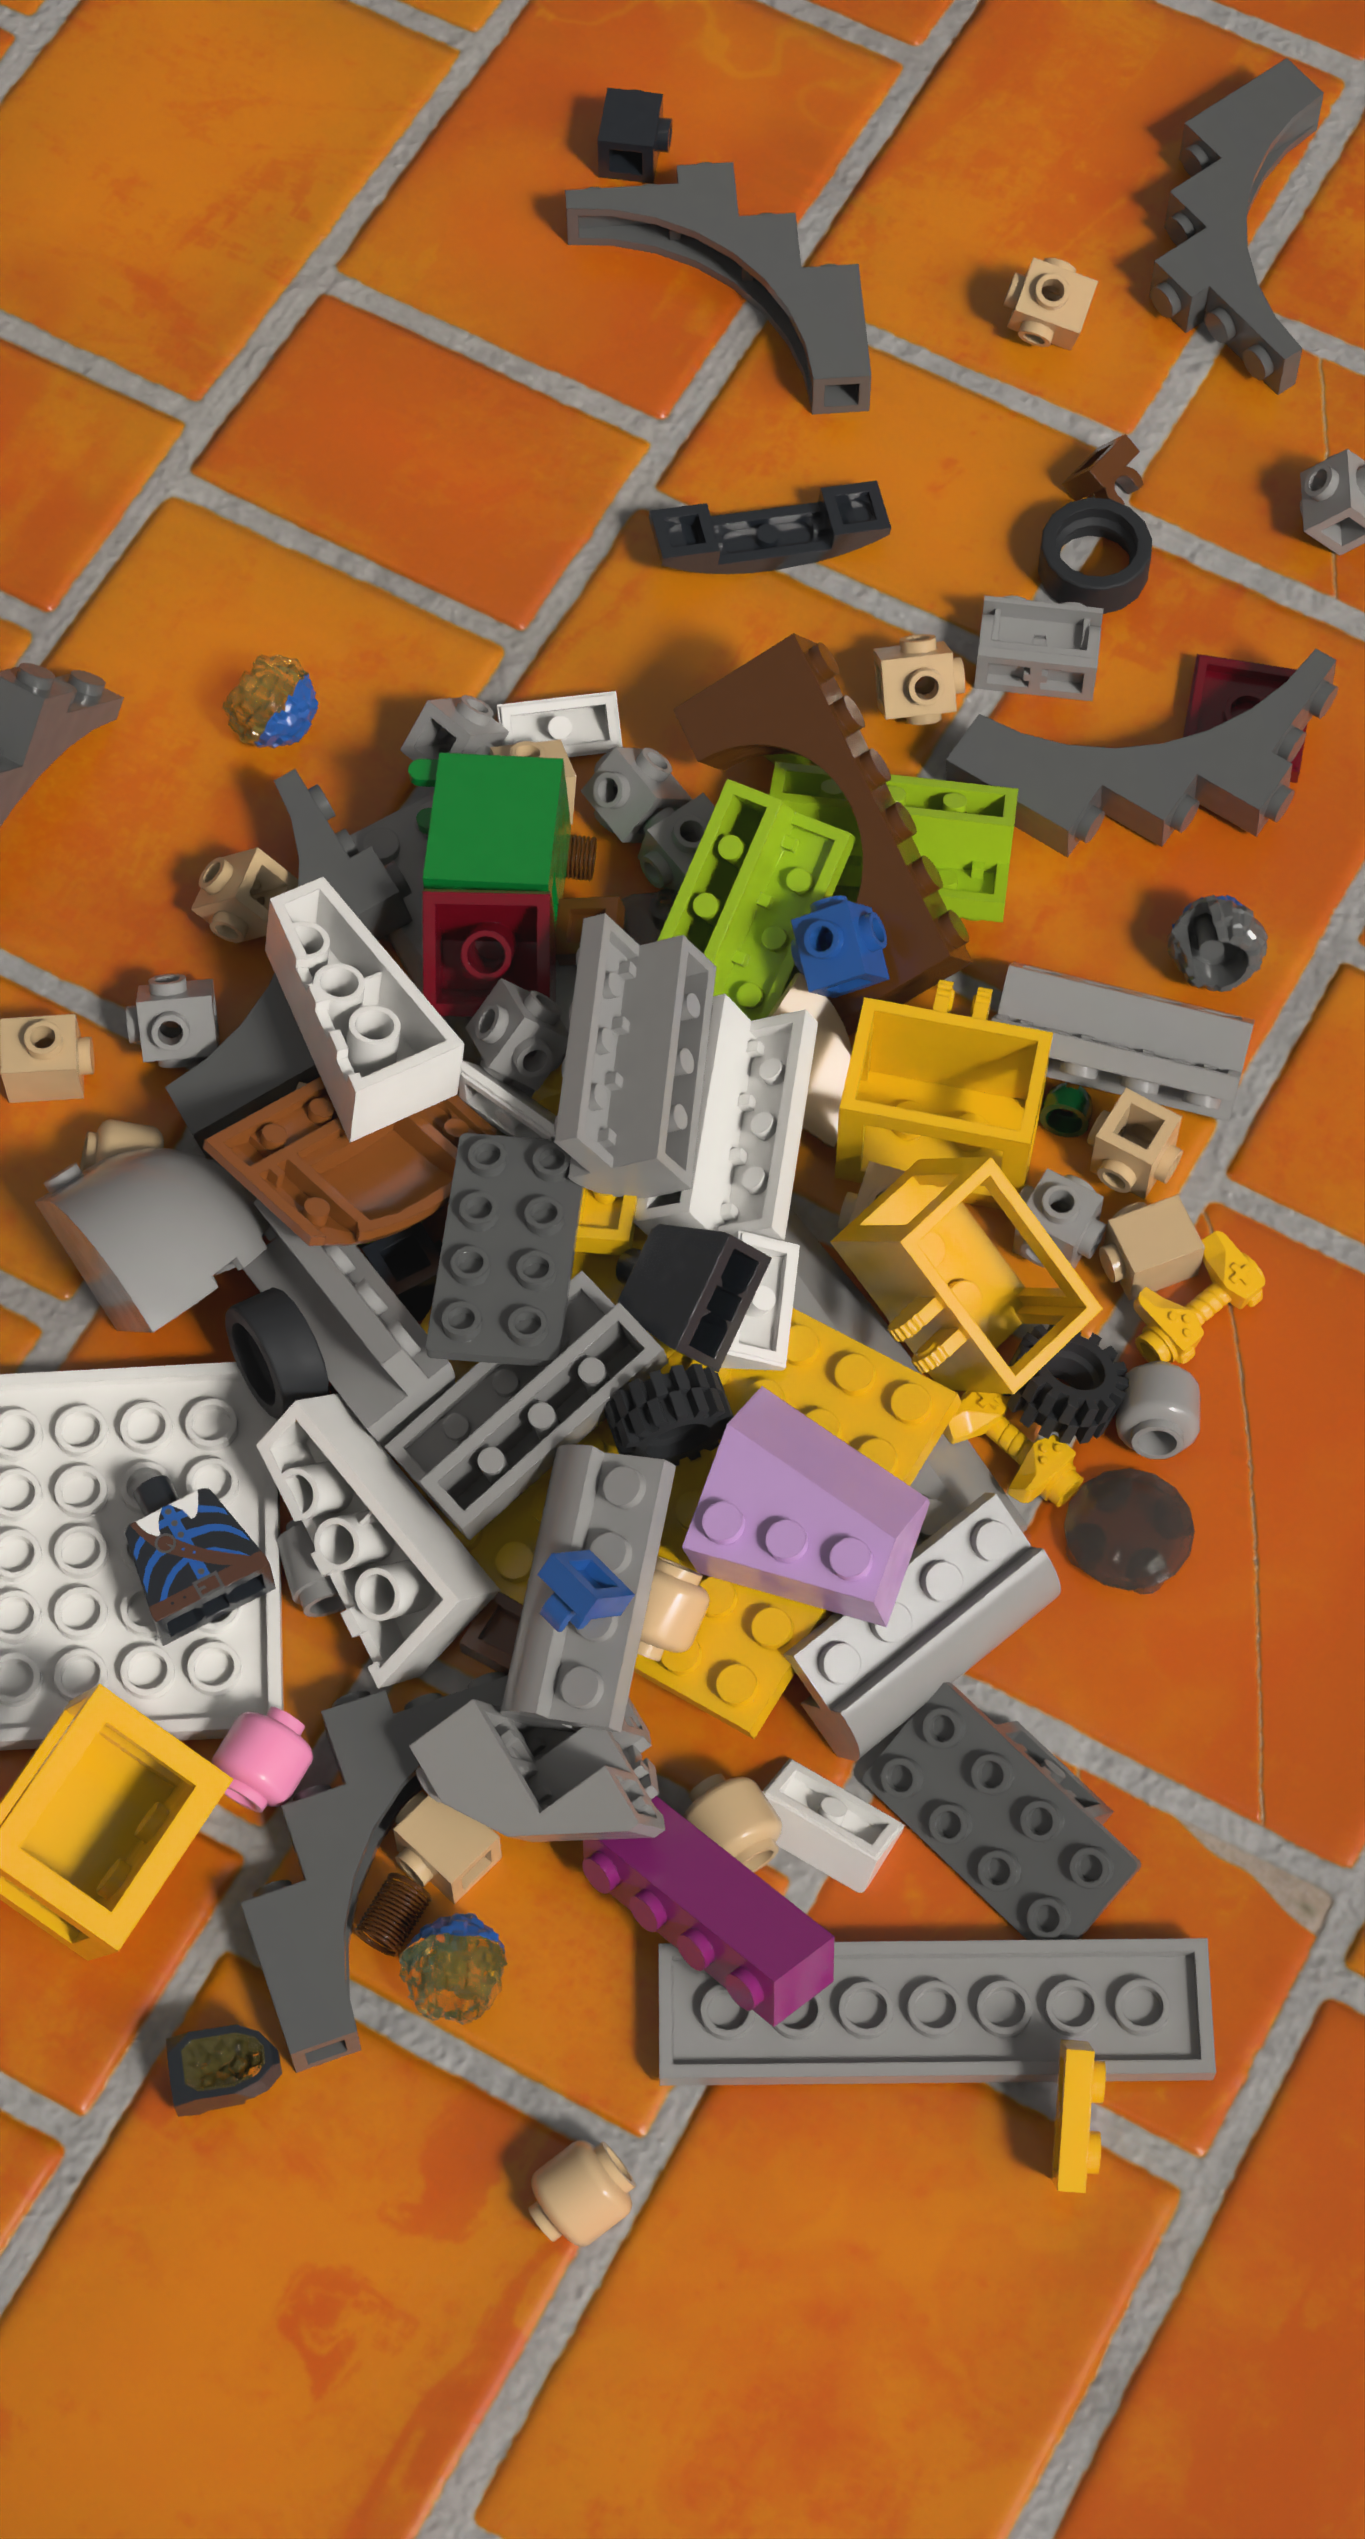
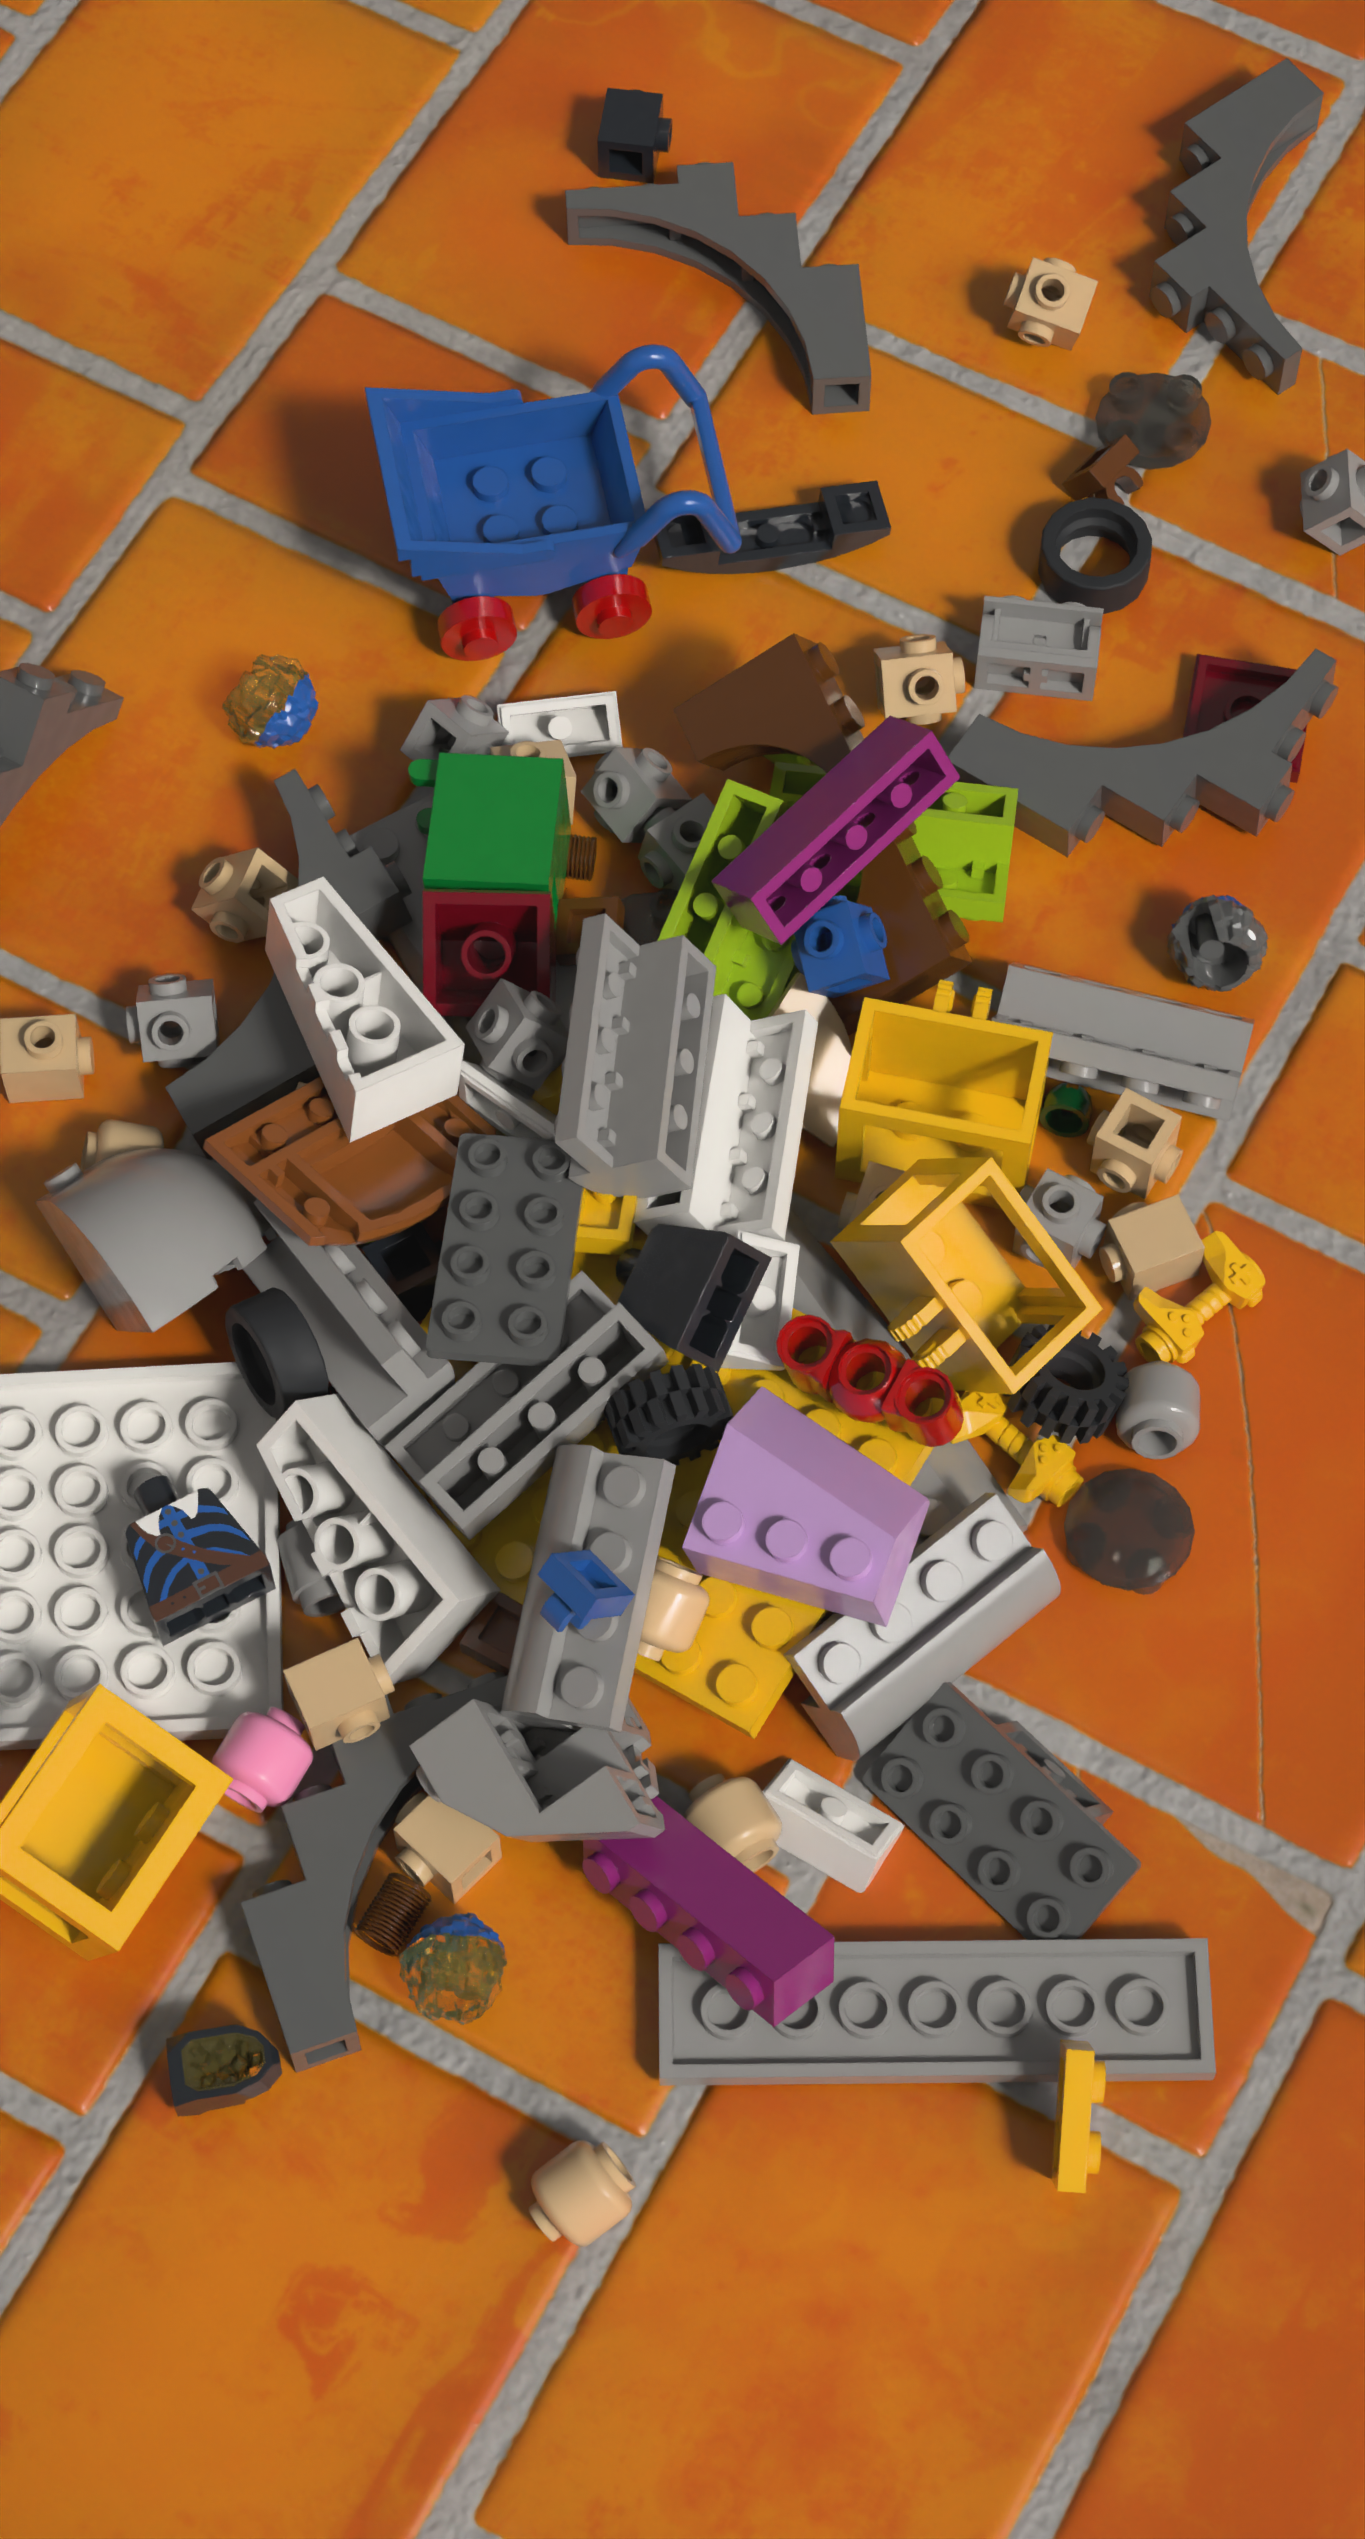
(340, 1694): none -> tan brick
(534, 499): none -> blue piece
(836, 829): none -> magenta brick
(892, 1400): none -> red piece
(1158, 414): none -> clear smoke dish

